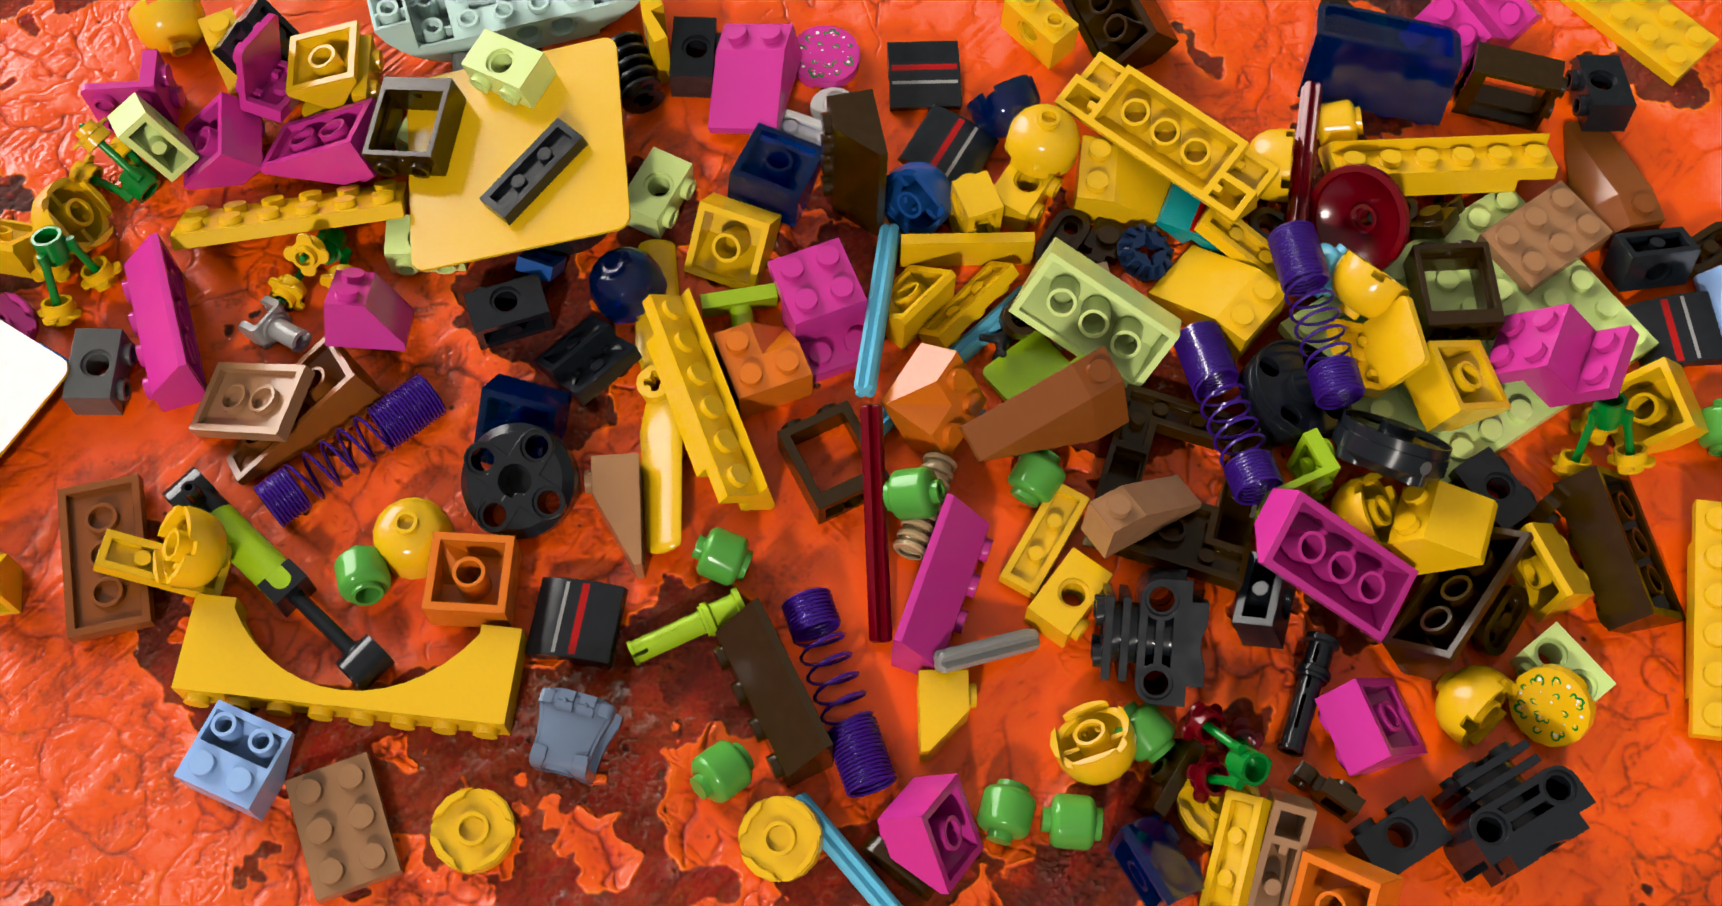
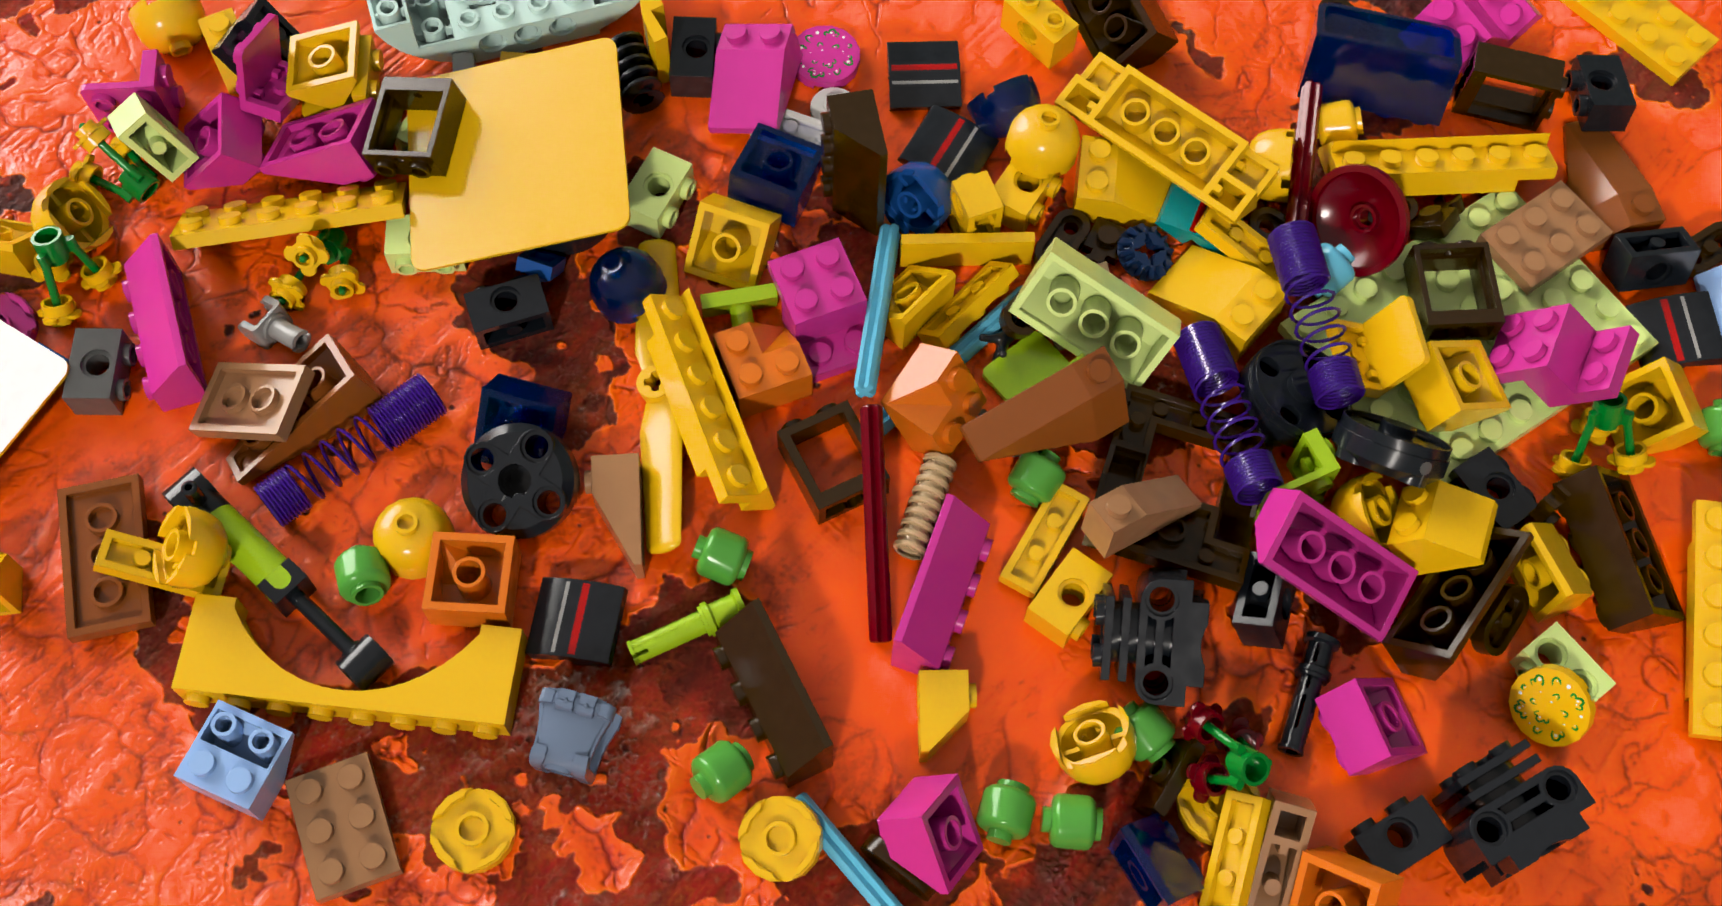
(365, 312): dark pink slope -> none
(508, 69): yellowish green brick -> none
(533, 171): black plate -> none
(588, 359): black slope -> none
(856, 740): dark purple piece -> none
(913, 493): bright green head -> none
(986, 650): light grey axle -> none
(1332, 794): dark brown plate -> none
(1363, 287): yellow cylinder -> none
(1472, 702): yellow cylinder -> none

